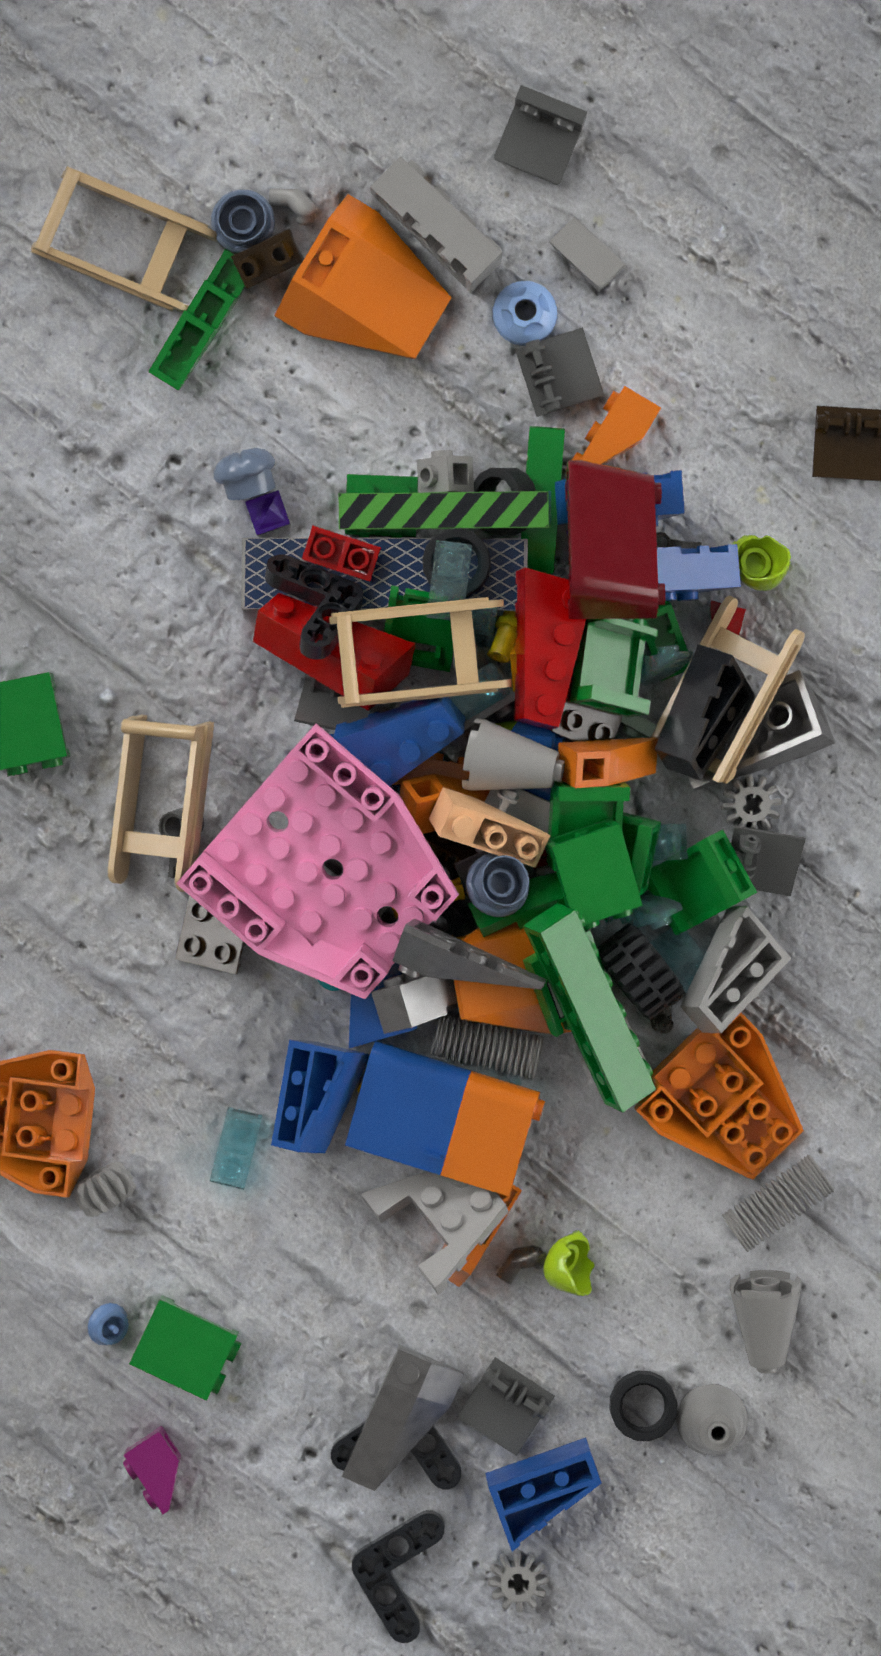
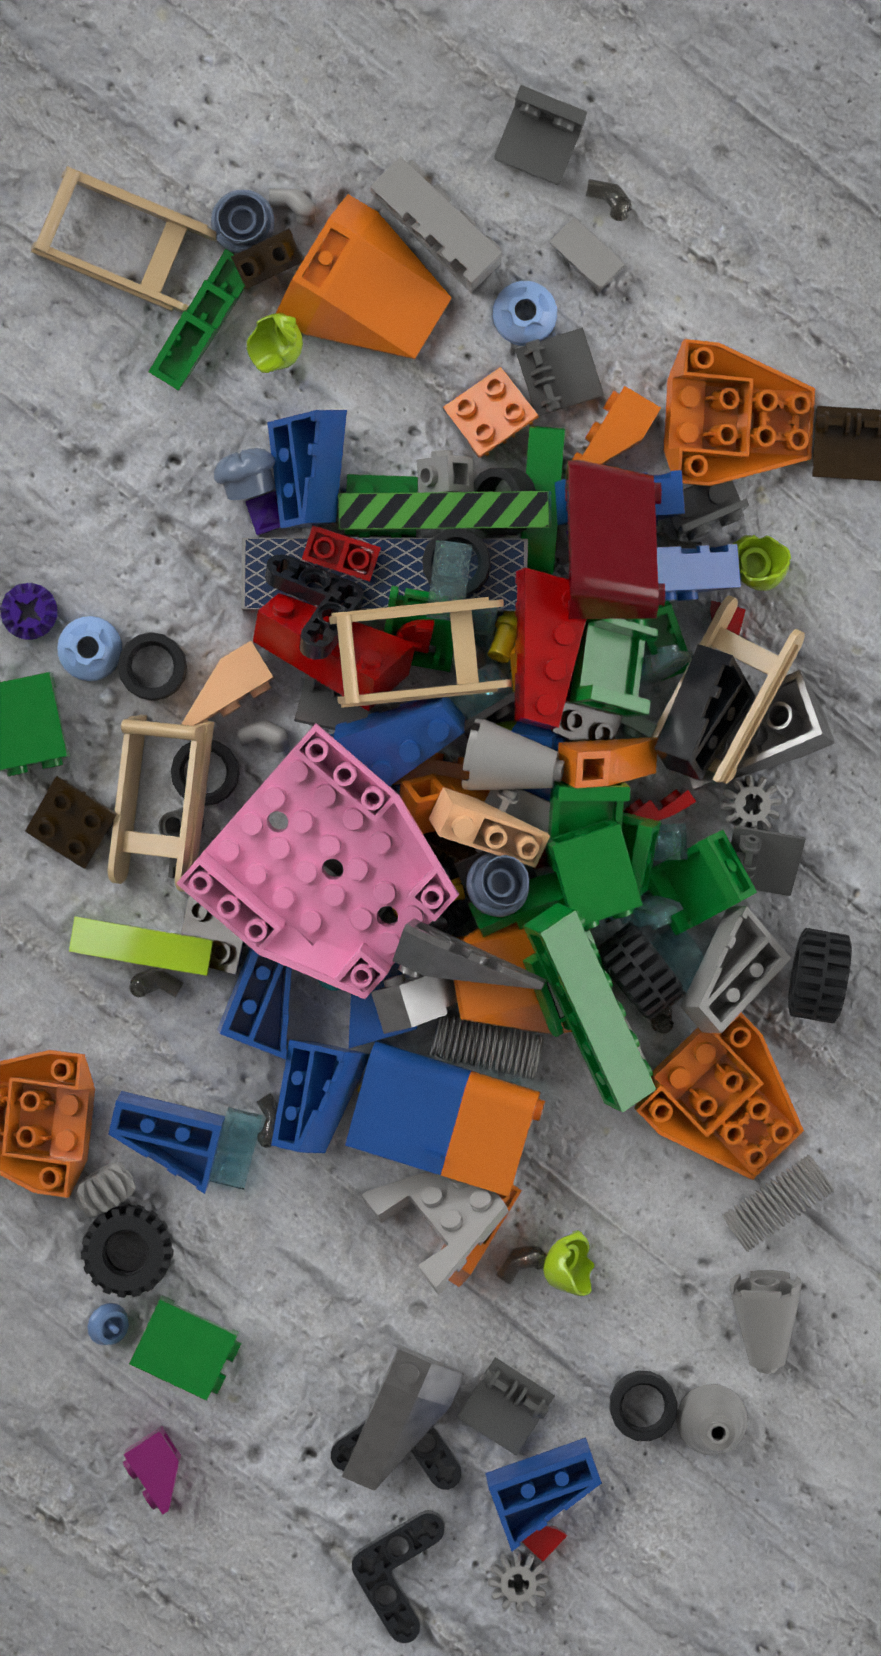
(45, 607): none -> dark purple gear
(70, 822): none -> dark brown hinge
(105, 1272): none -> black tyre
(108, 653): none -> light blue piece
(125, 663): none -> black tyre
(141, 945): none -> lime slope
(152, 980): none -> clear smoke arm
(170, 1134): none -> blue wedge
(231, 778): none -> black tyre
(232, 679): none -> light nougat slope
(259, 1005): none -> blue wedge
(266, 732): none -> light grey arm
(269, 1108): none -> clear smoke arm
(275, 343): none -> lime hair
(307, 466): none -> blue wedge
(418, 633): none -> red tile
(490, 412): none -> orange hinge
(545, 1541): none -> red tile
(614, 196): none -> clear smoke arm
(672, 805): none -> red slope
(706, 507): none -> dark grey bracket
(733, 415): none -> orange wedge
(819, 975): none -> black tyre

